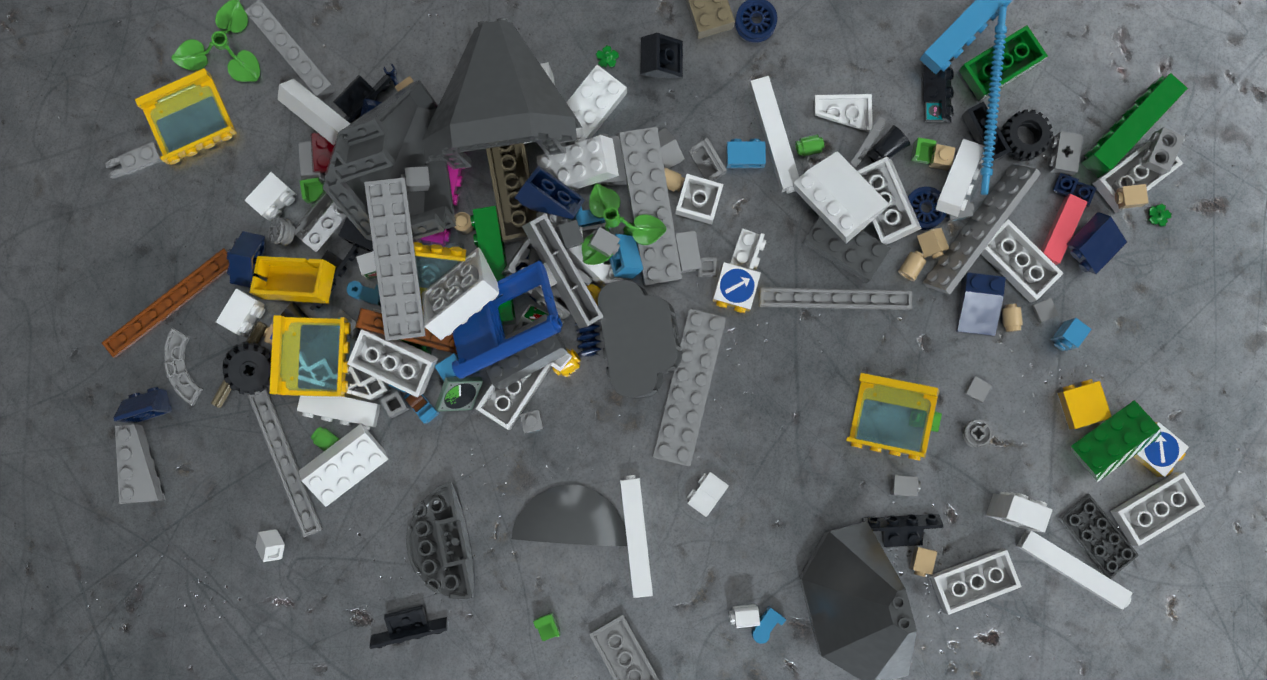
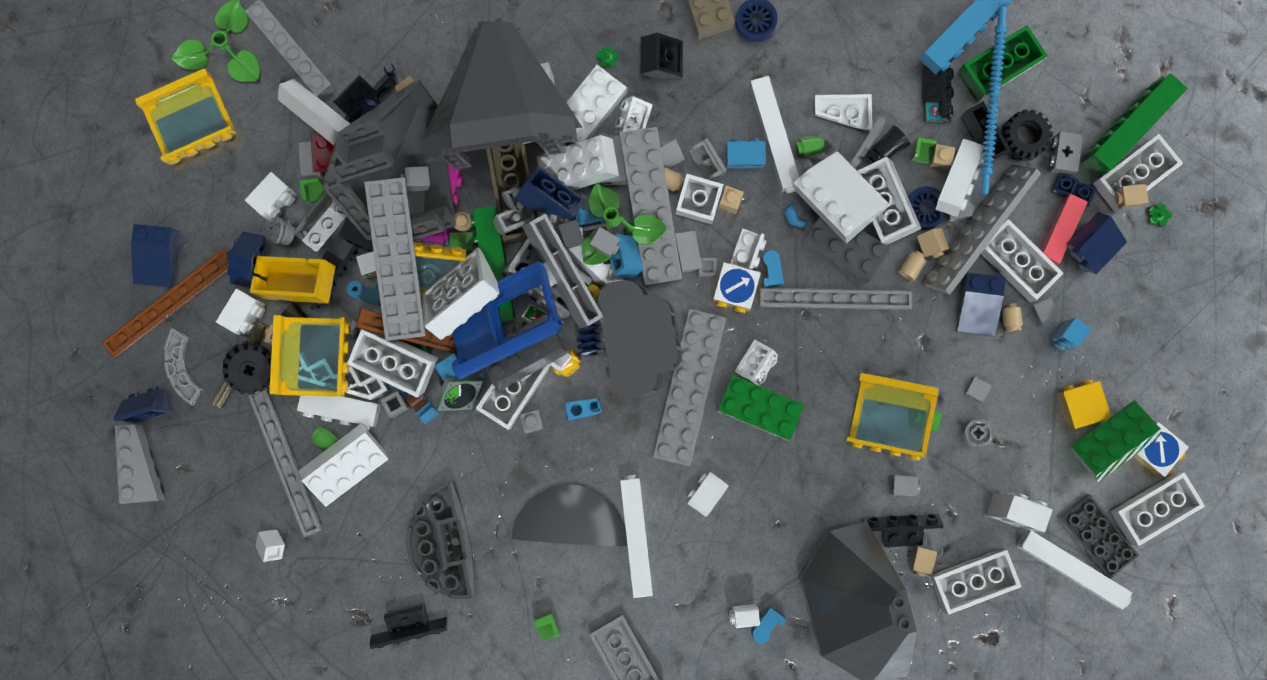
(134, 160): light grey hinge -> none
(153, 255): none -> dark blue slope
(463, 240): none -> bright green panel
(516, 215): none -> light grey brick
(582, 409): none -> dark azure leg
(633, 115): none -> white bracket
(731, 199): none -> tan brick
(757, 363): none -> white bracket
(760, 408): none -> green brick
(772, 263): none -> dark azure leg
(792, 217): none -> dark azure arm
(1166, 153): light grey brick -> none

